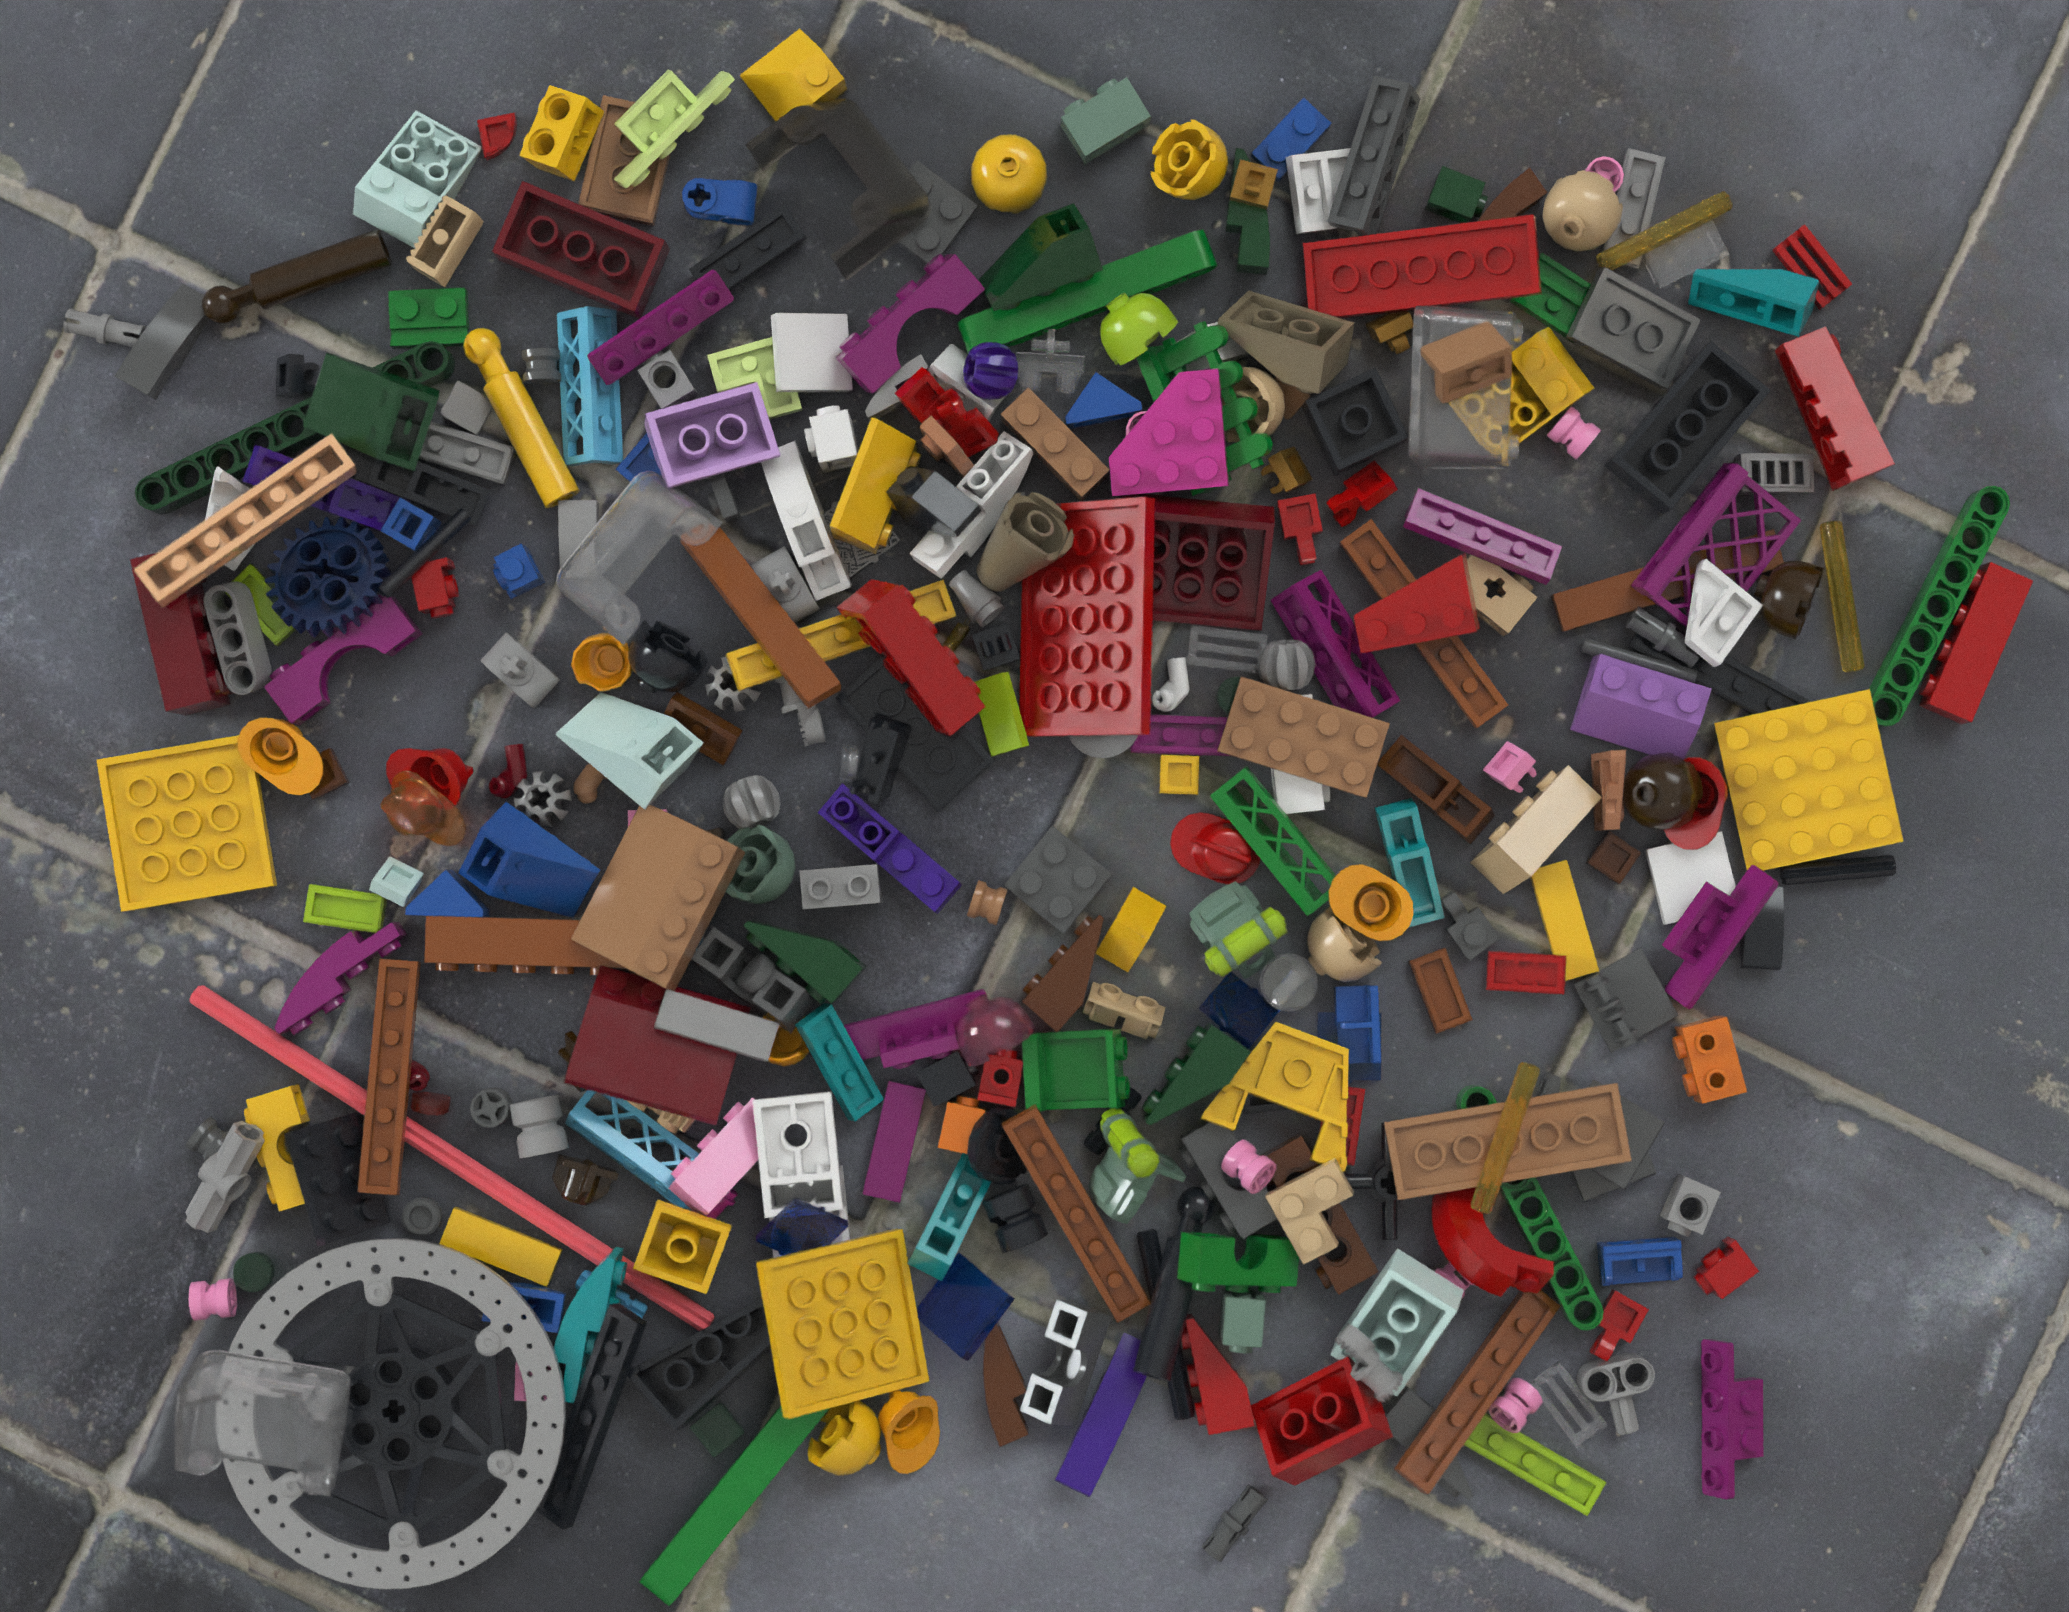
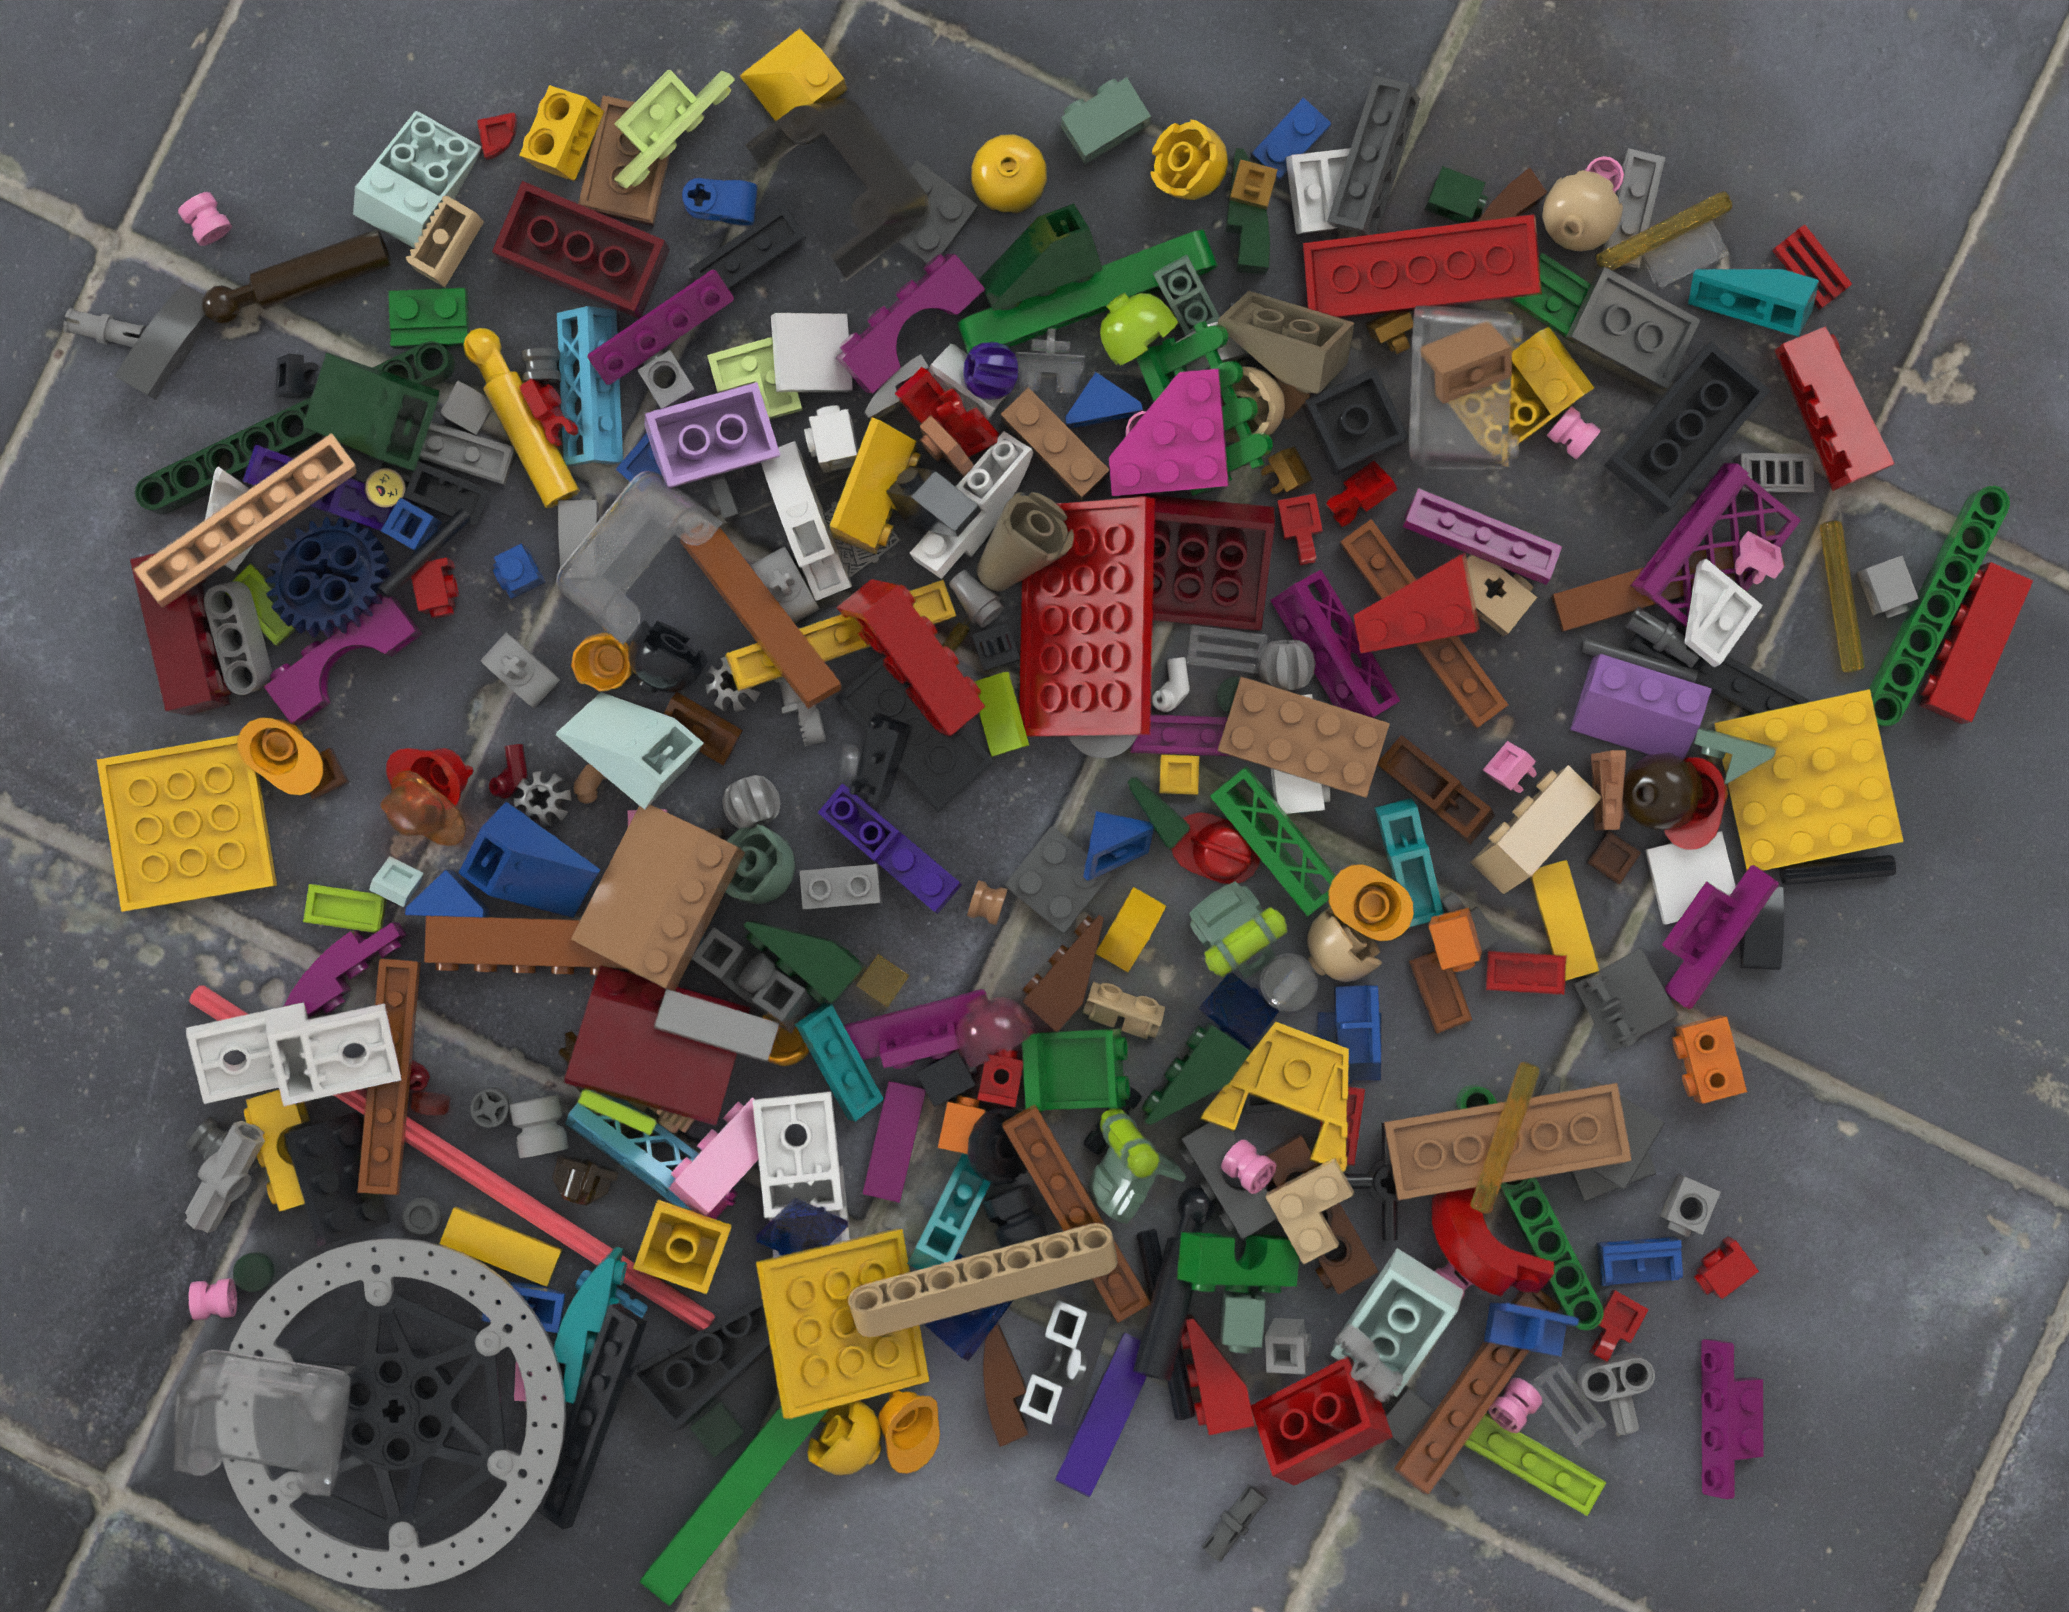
(204, 218): none -> bright pink wheel
(293, 1053): none -> white bracket
(384, 488): none -> light yellow tile
(544, 404): none -> red plate
(617, 1111): none -> lime tile
(882, 980): none -> clear yellow tile
(983, 1280): none -> tan beam
(1115, 842): none -> blue slope
(1165, 820): none -> dark green slope
(1186, 294): none -> sand green slope
(1287, 1346): none -> light grey brick
(1455, 940): none -> orange brick
(1527, 1328): none -> blue panel
(1745, 753): none -> sand green slope
(1759, 555): none -> bright pink tile
(1788, 596): dark brown cylinder -> none
(1888, 587): none -> light grey brick

